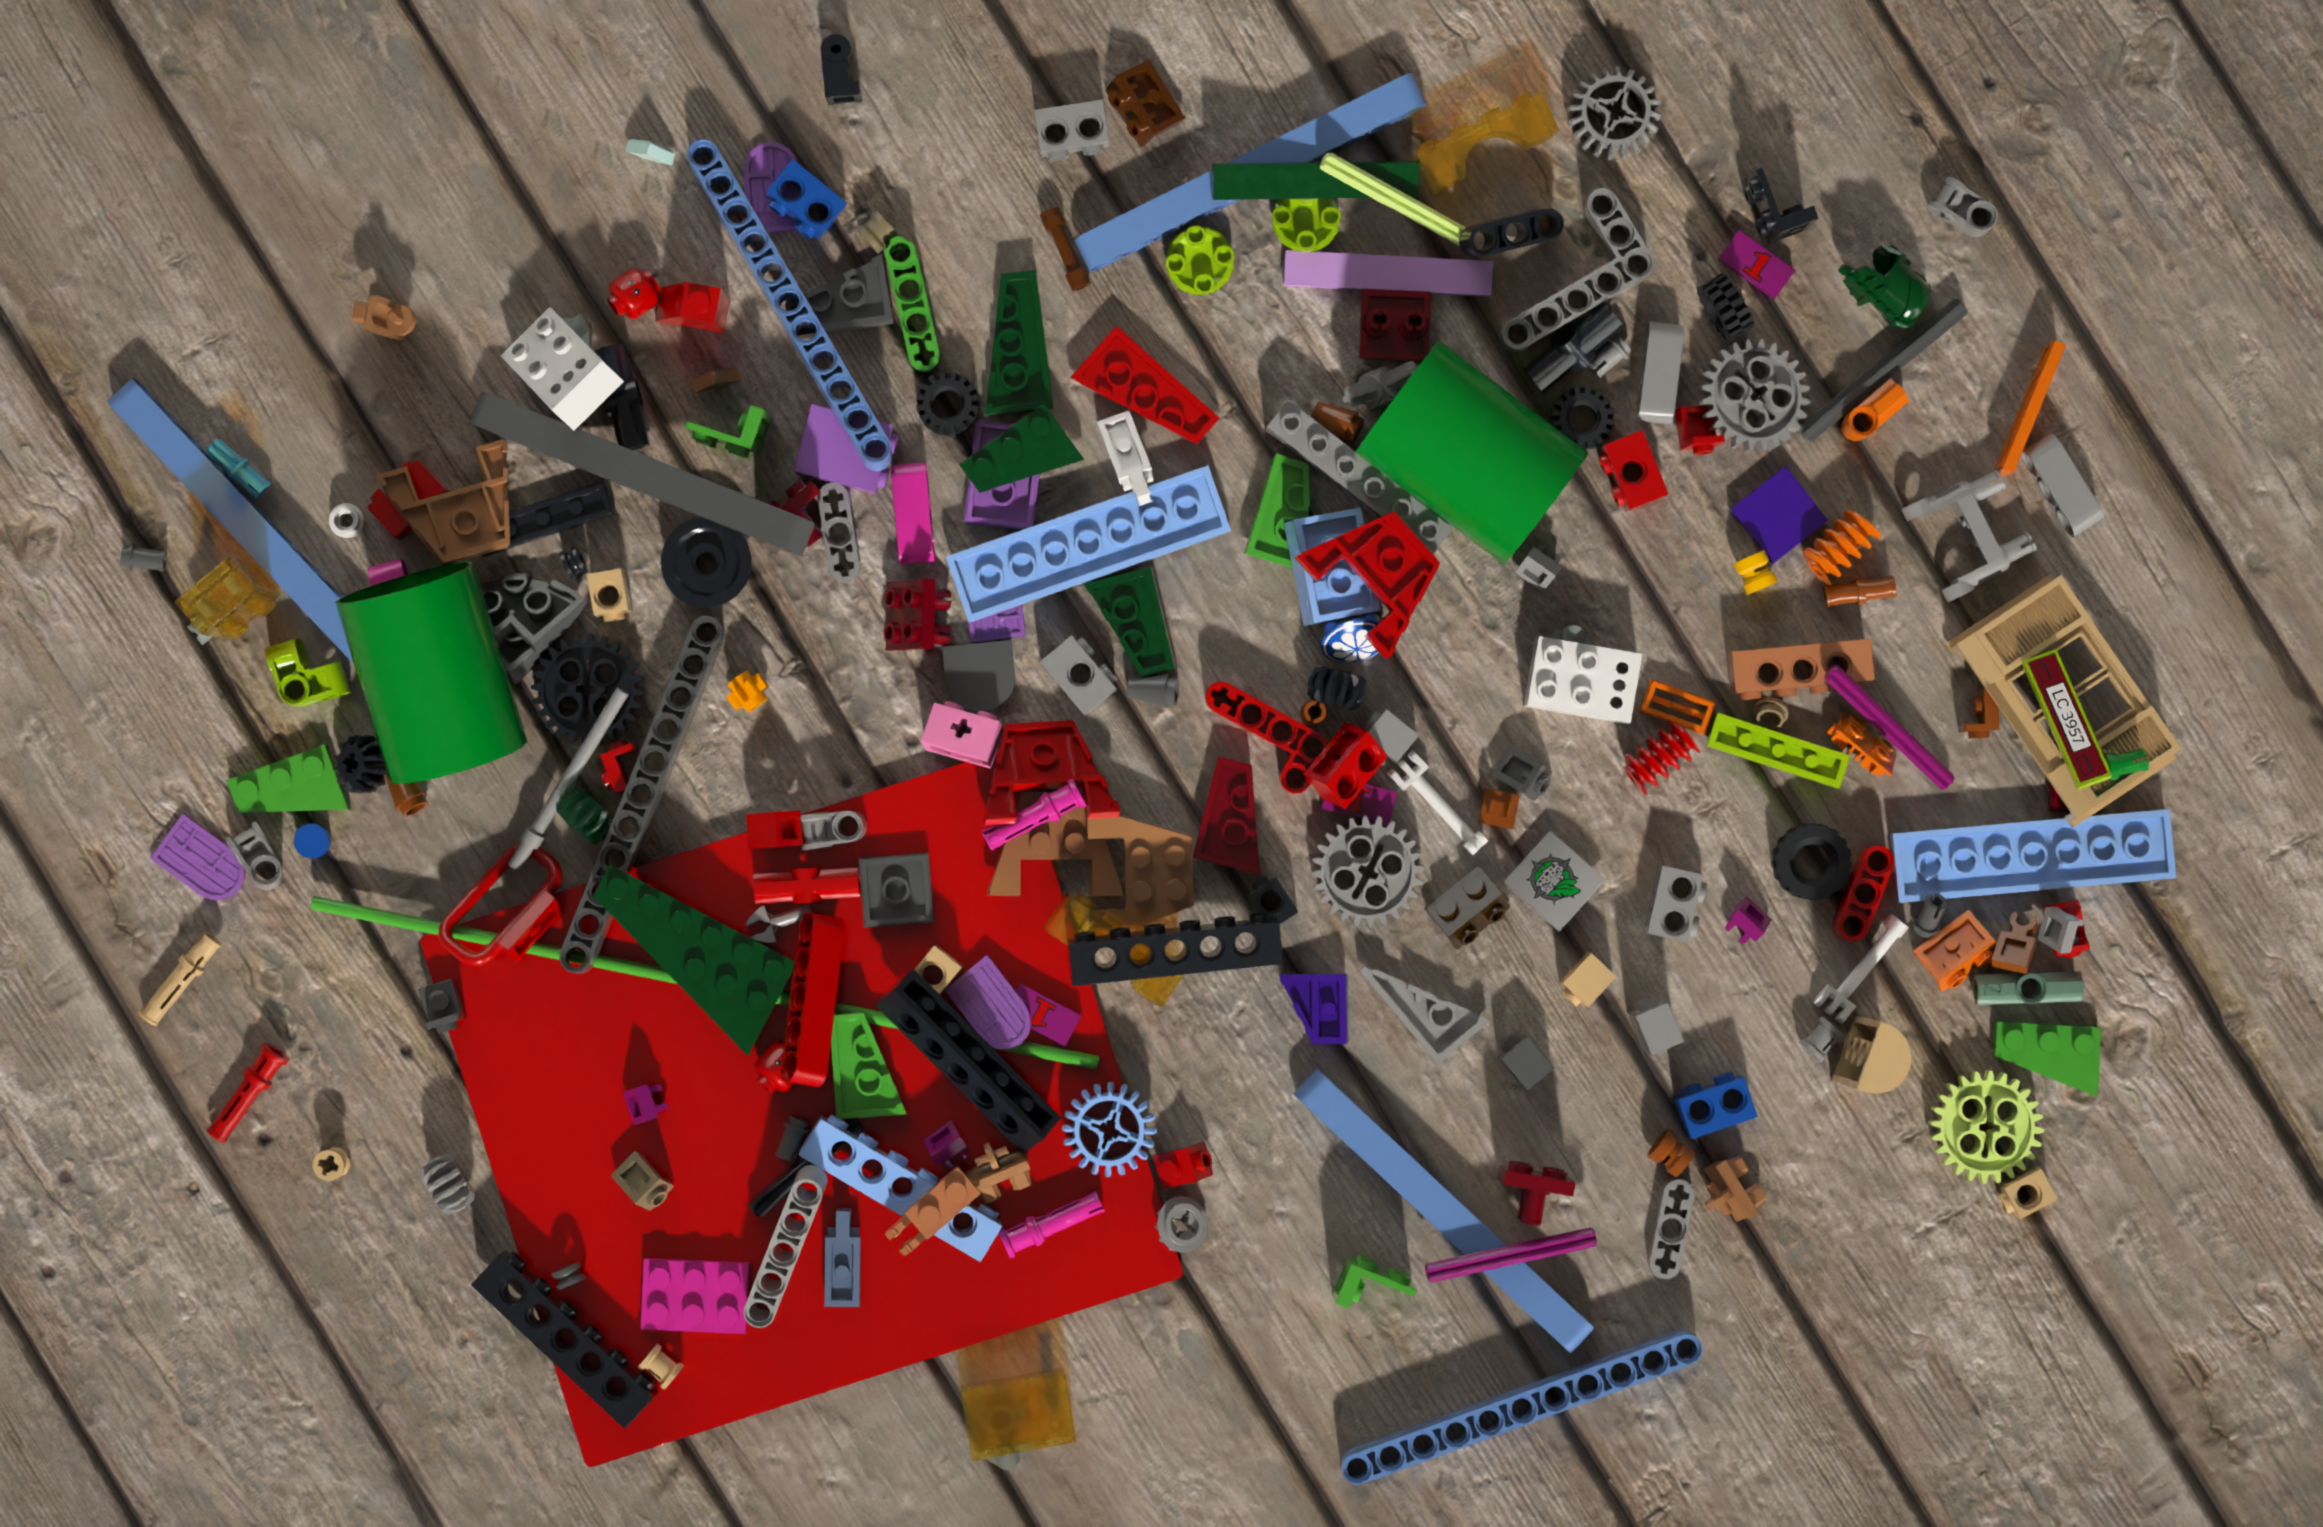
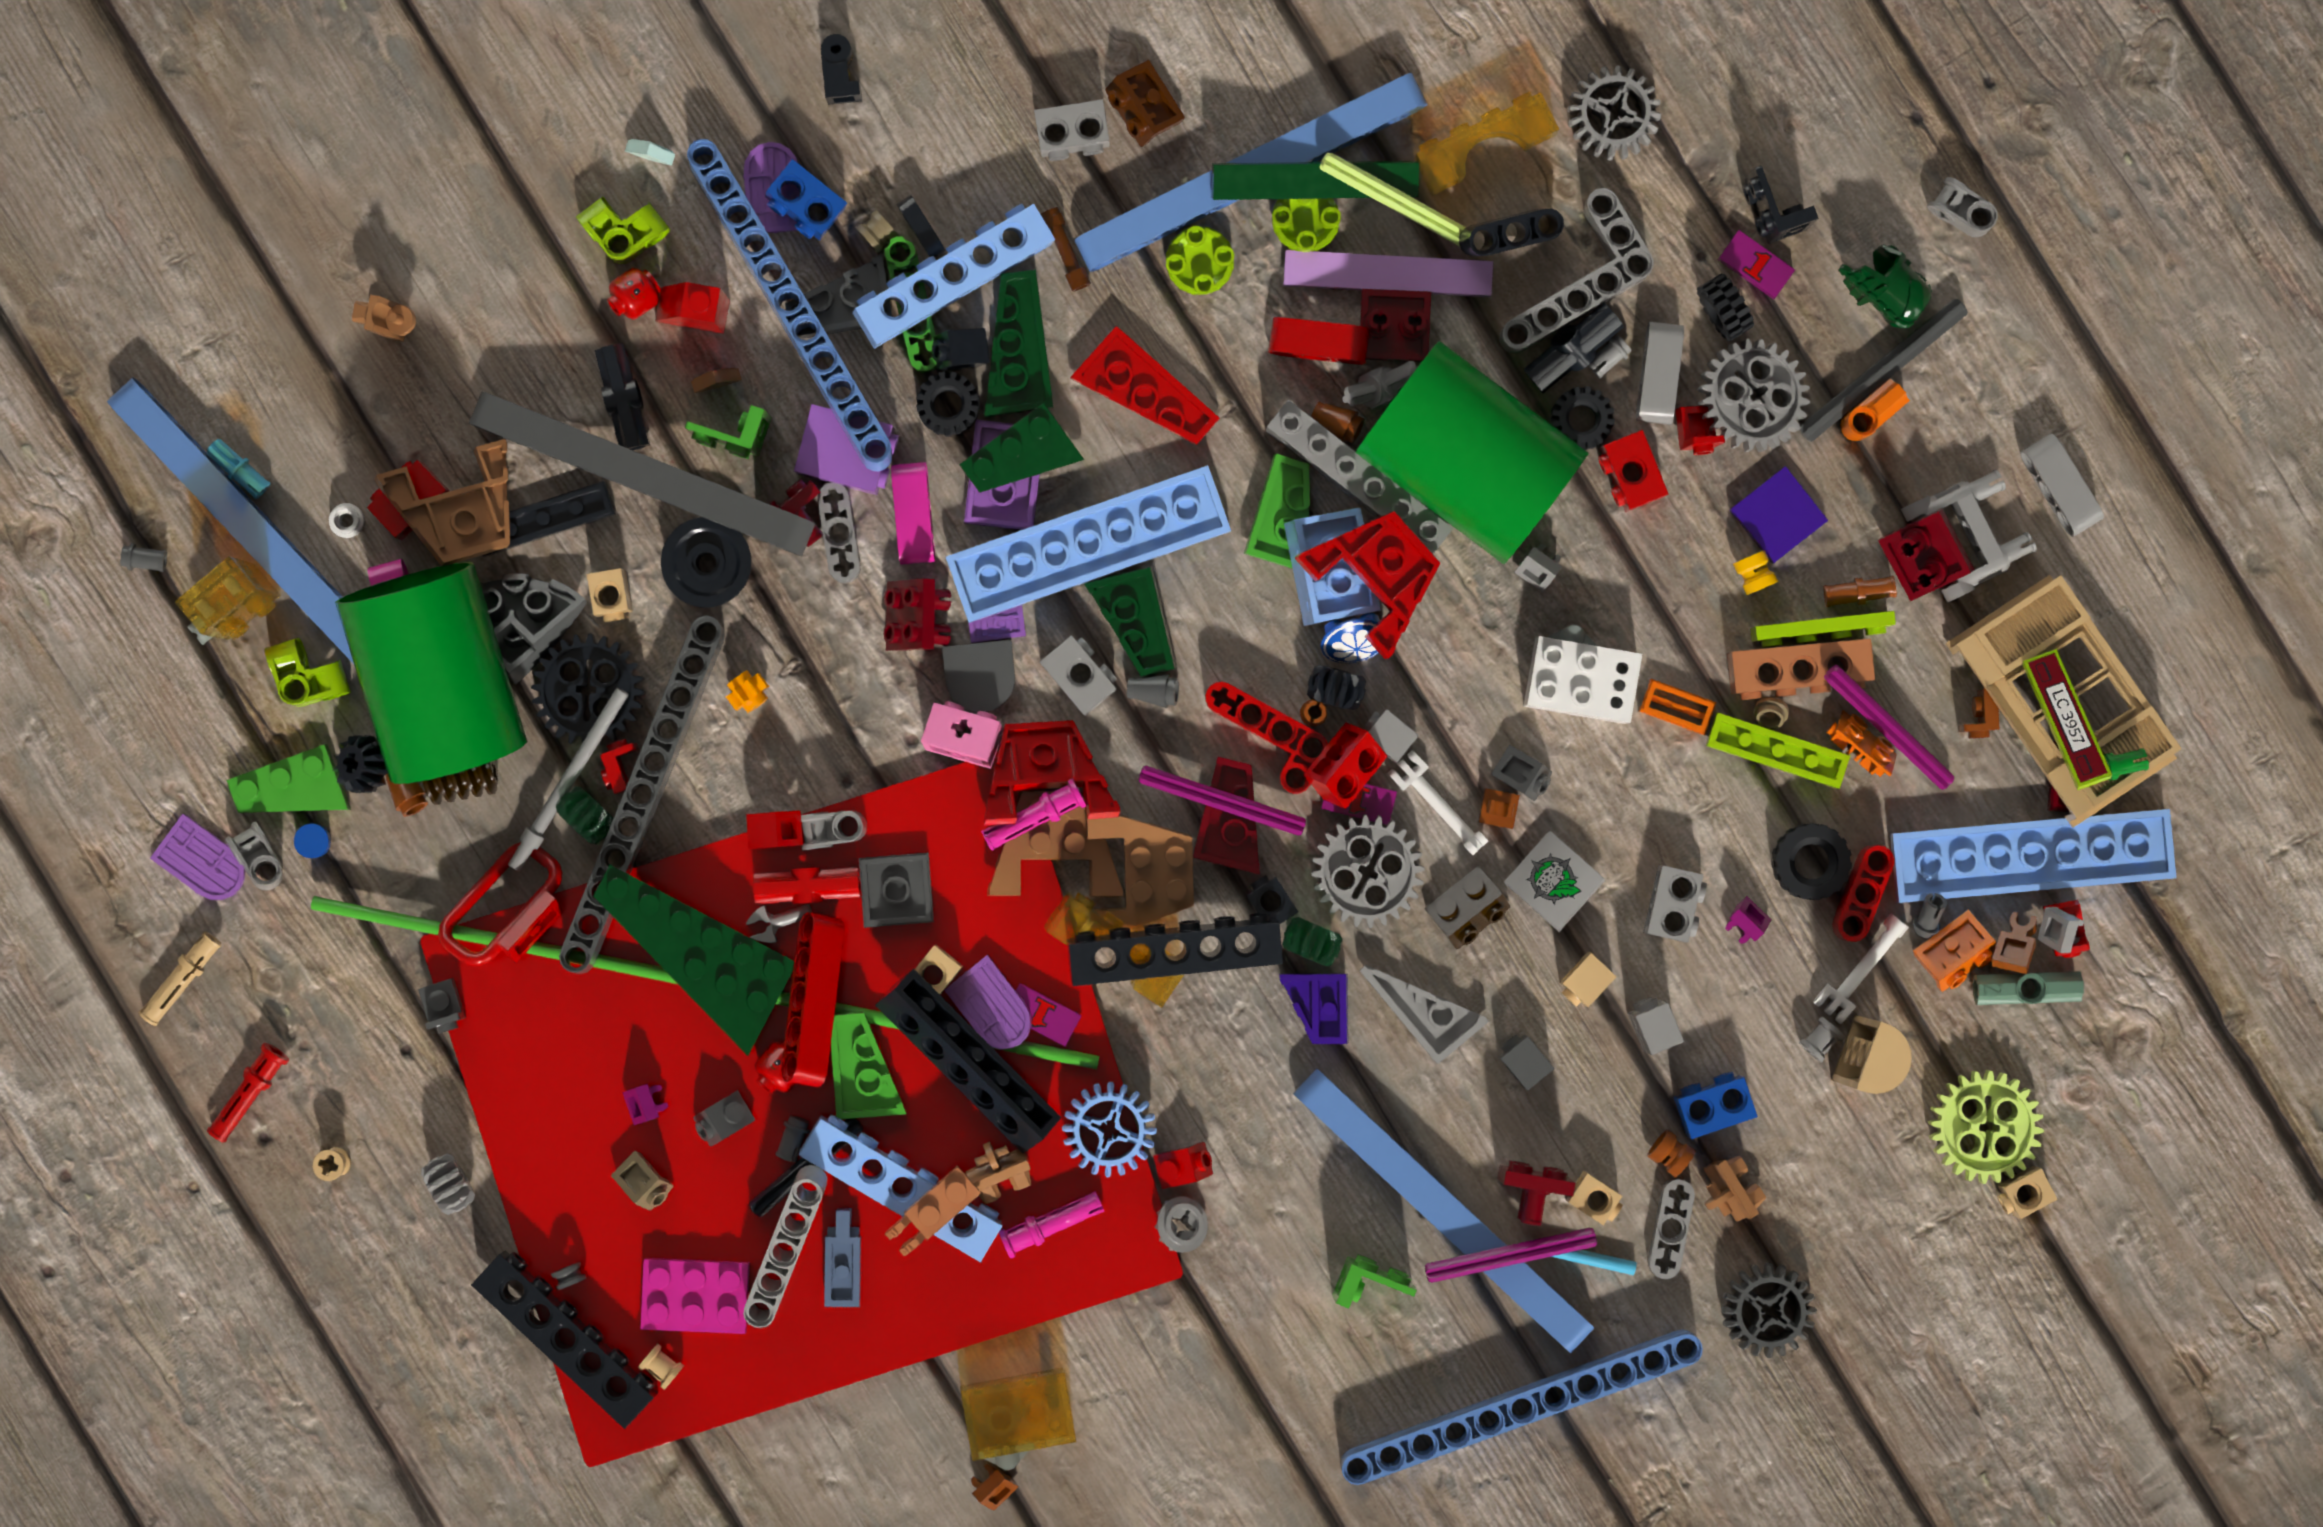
(461, 783): none -> dark brown piece
(562, 367): white piece -> none
(573, 562): black bush -> none
(640, 229): none -> lime piece
(723, 1119): none -> dark grey bracket
(921, 227): none -> black beam
(945, 1144): magenta tile -> none
(960, 349): none -> black brick
(994, 1489): none -> dark orange tile
(1033, 237): none -> light blue brick
(1127, 454): white hinge -> none
(1222, 800): none -> magenta axle
(1312, 941): none -> clear green gear
(1319, 340): none -> red beam
(1584, 1187): none -> tan brick
(1600, 1261): none -> medium azure bar
(1659, 756): red piece -> none
(1744, 1292): none -> dark grey gear
(1837, 627): none -> lime plate
(1839, 544): orange piece -> none
(1926, 554): none -> dark red plate
(2029, 407): orange tile -> none
(2053, 1050): bright green wing -> none

